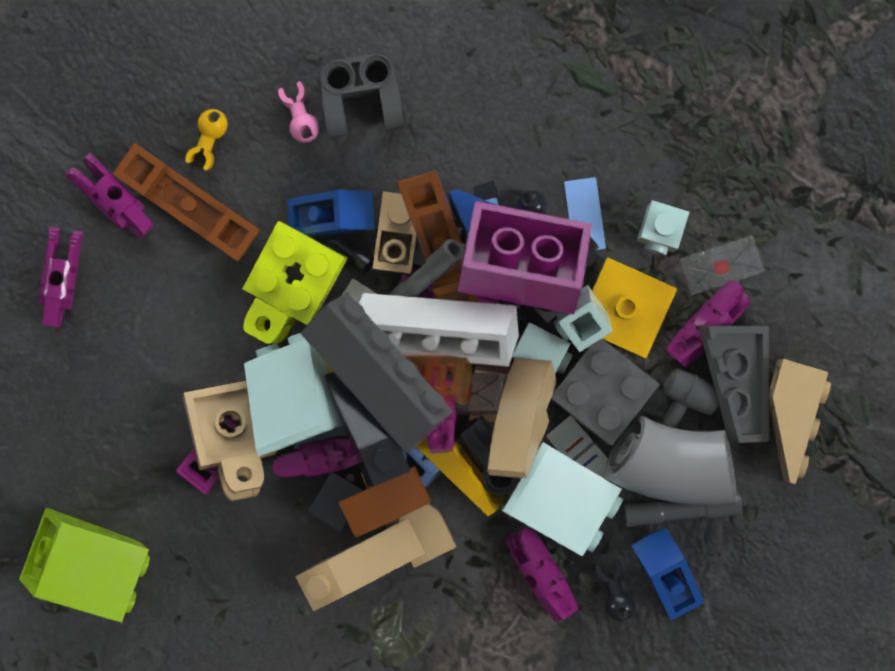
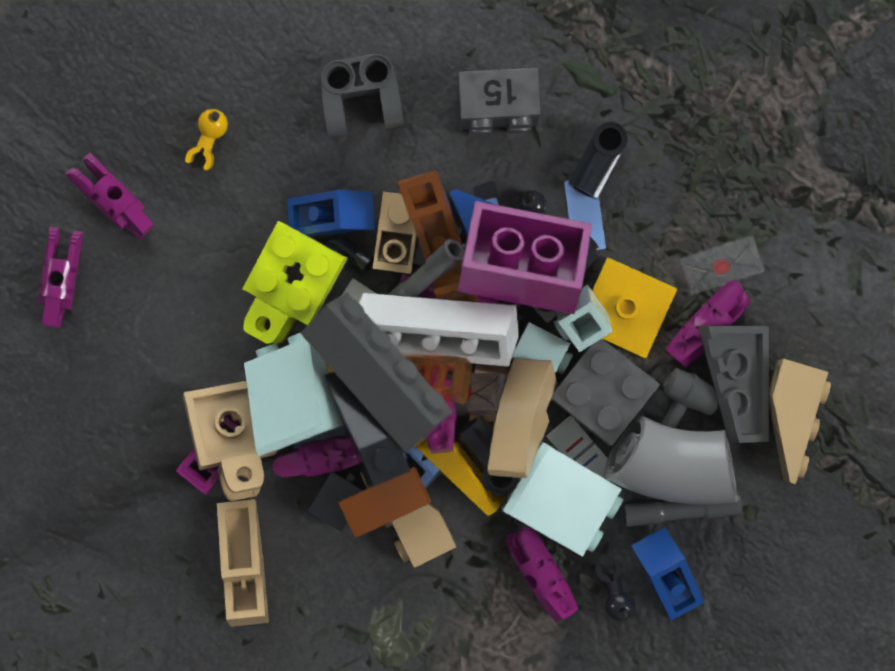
(84, 566): lime slope -> none
(186, 202): dark orange slope -> none
(242, 563): none -> tan slope
(302, 121): bright pink arm -> none
(360, 564): tan slope -> none
(499, 100): none -> flat silver brick
(597, 162): none -> black piece
(662, 228): light aqua brick -> none

